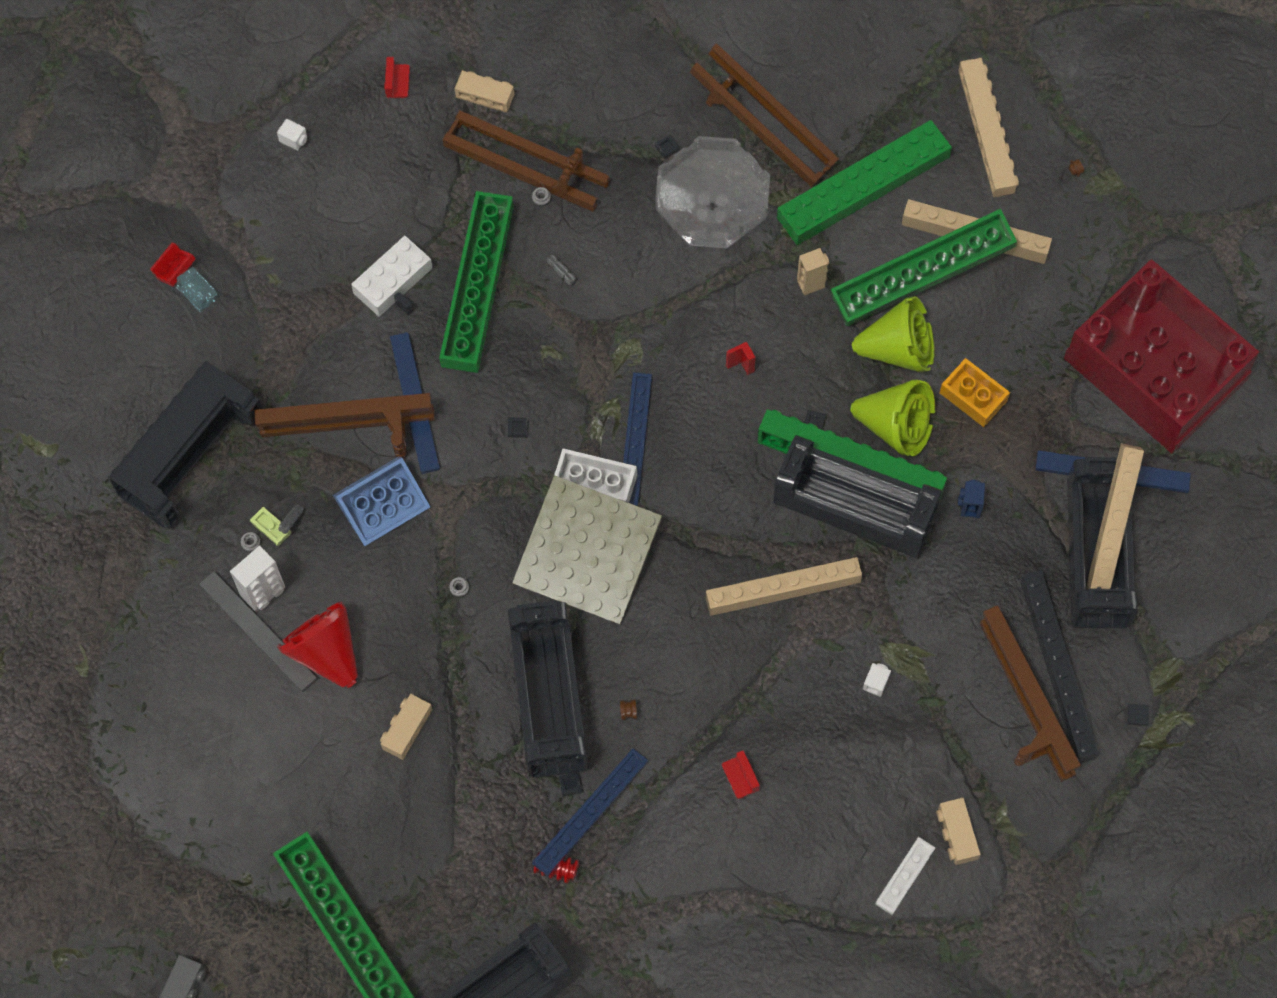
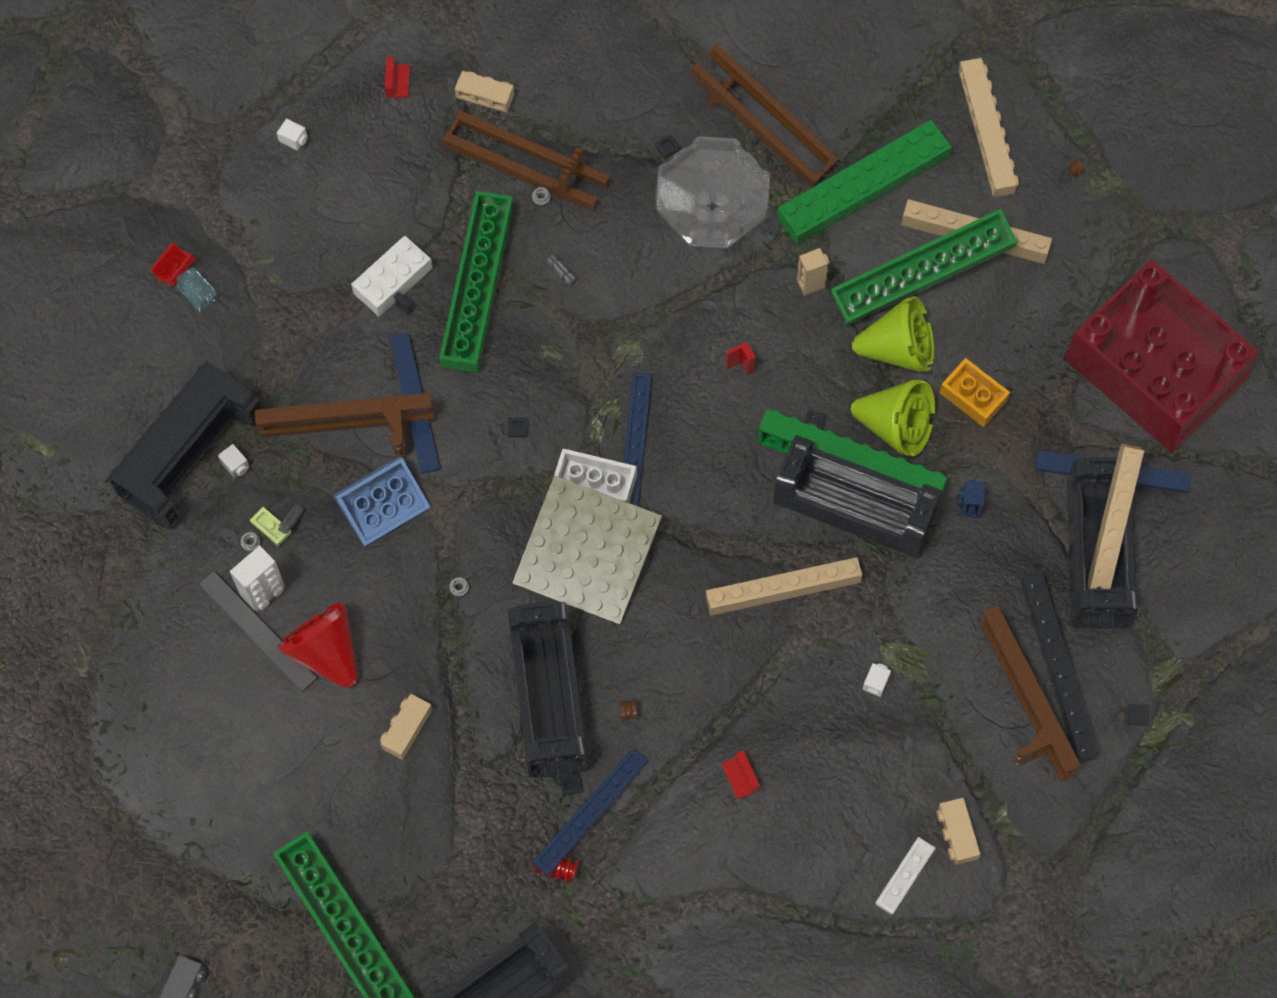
(234, 461): none -> white brick

